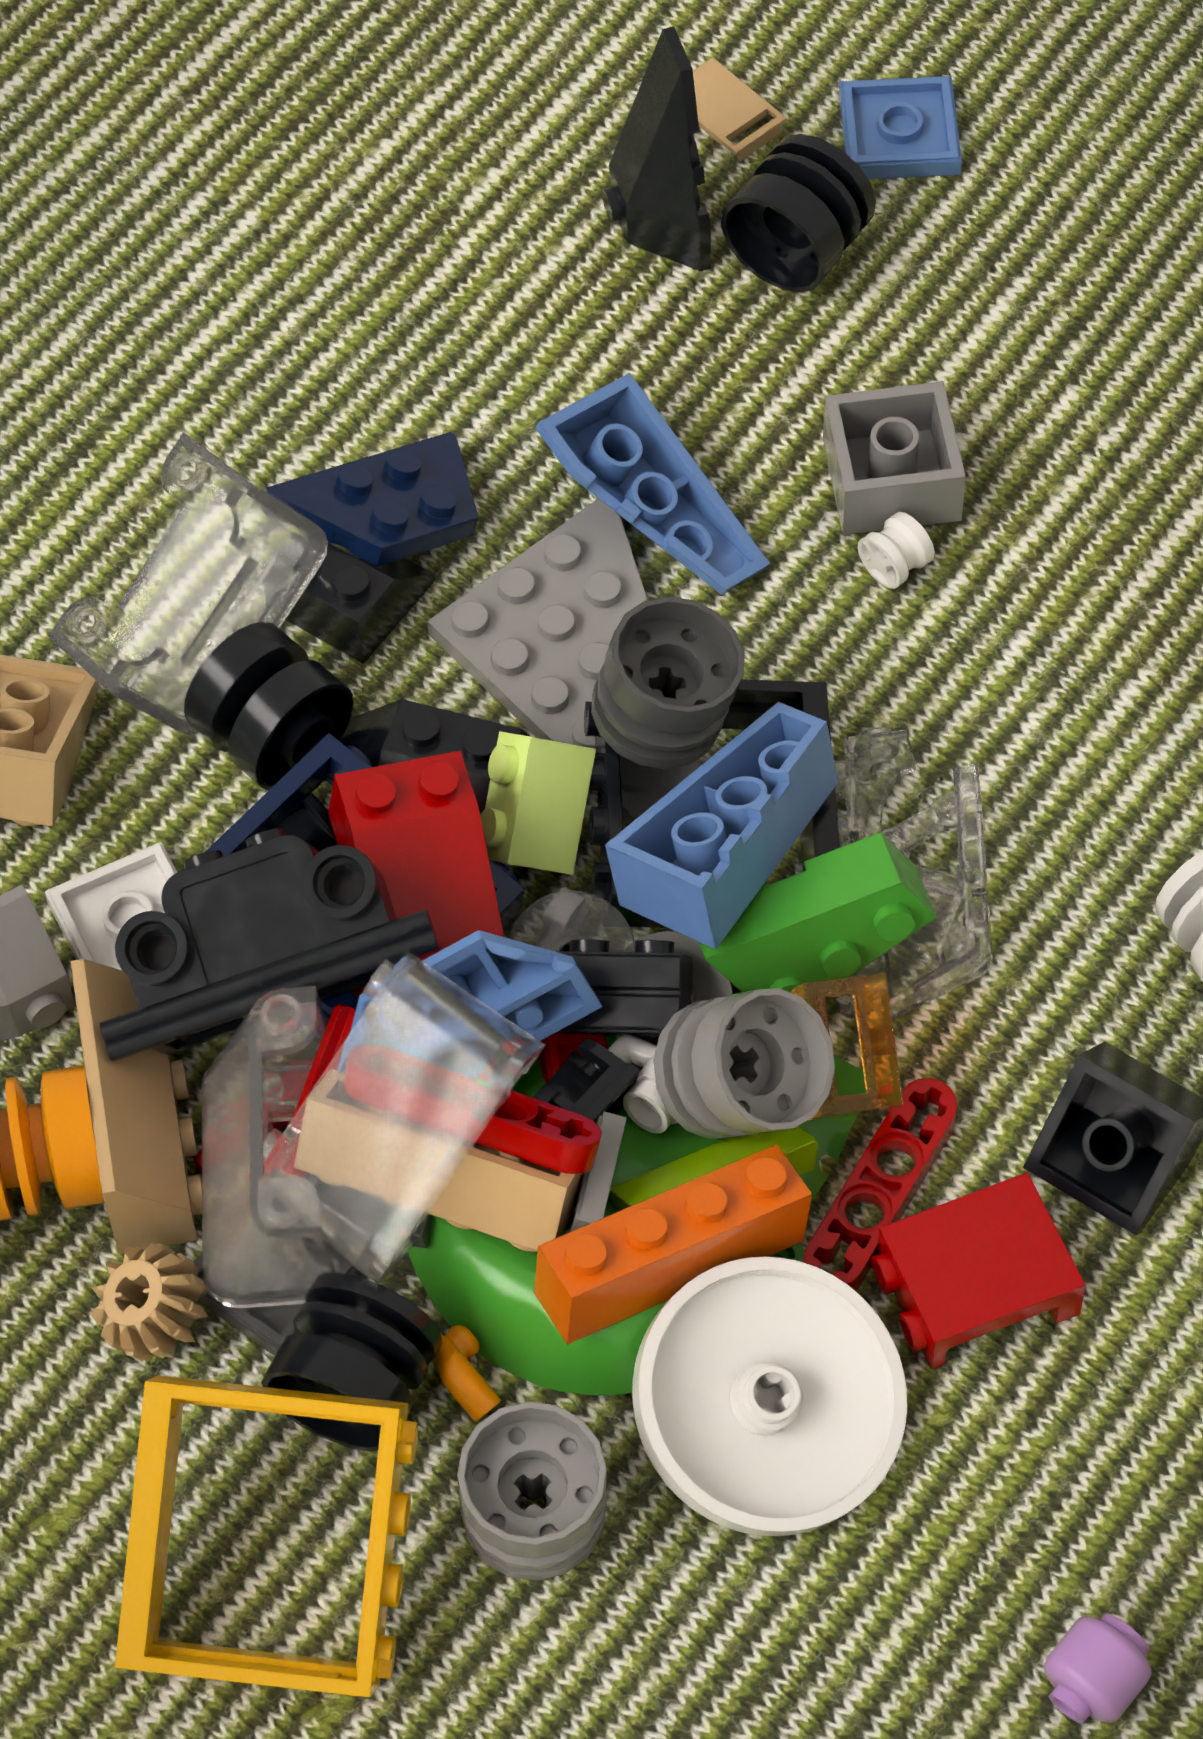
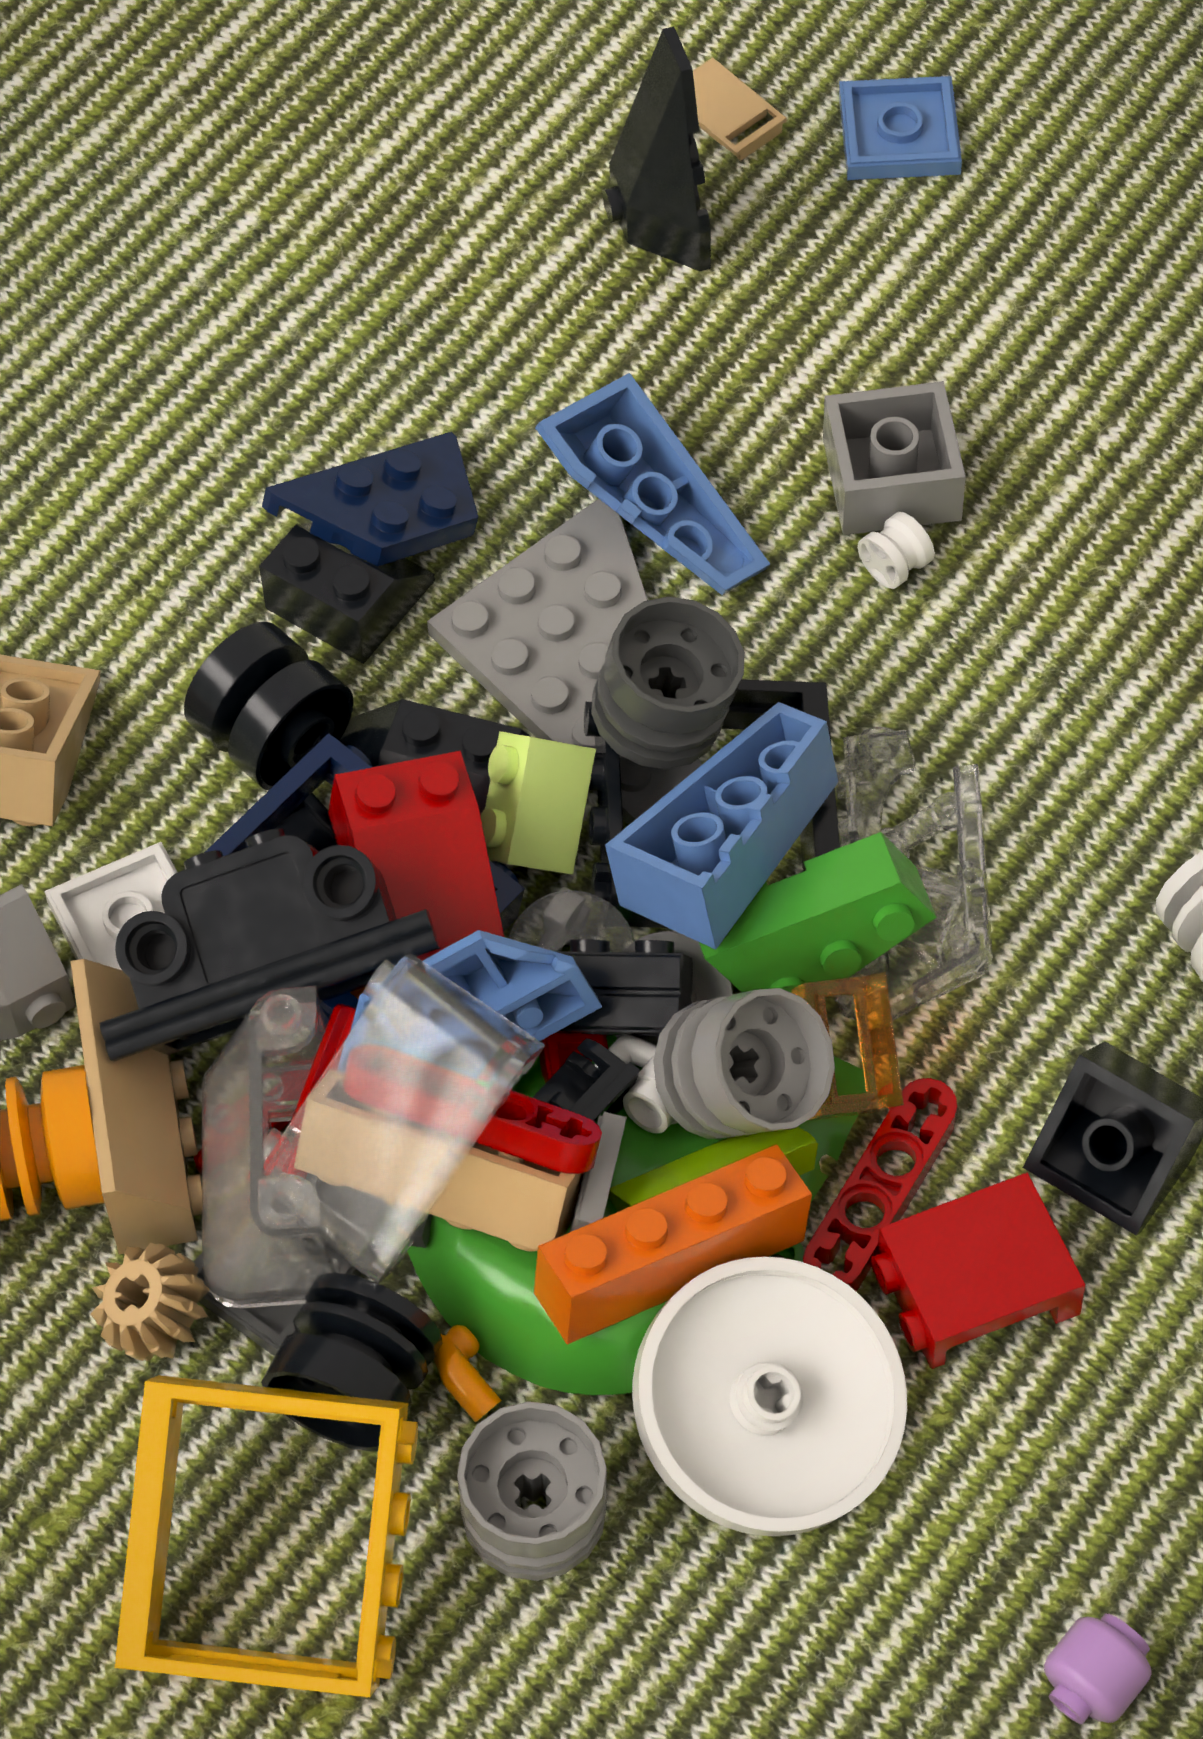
(220, 566): clear windscreen -> none
(798, 213): black wheel -> none

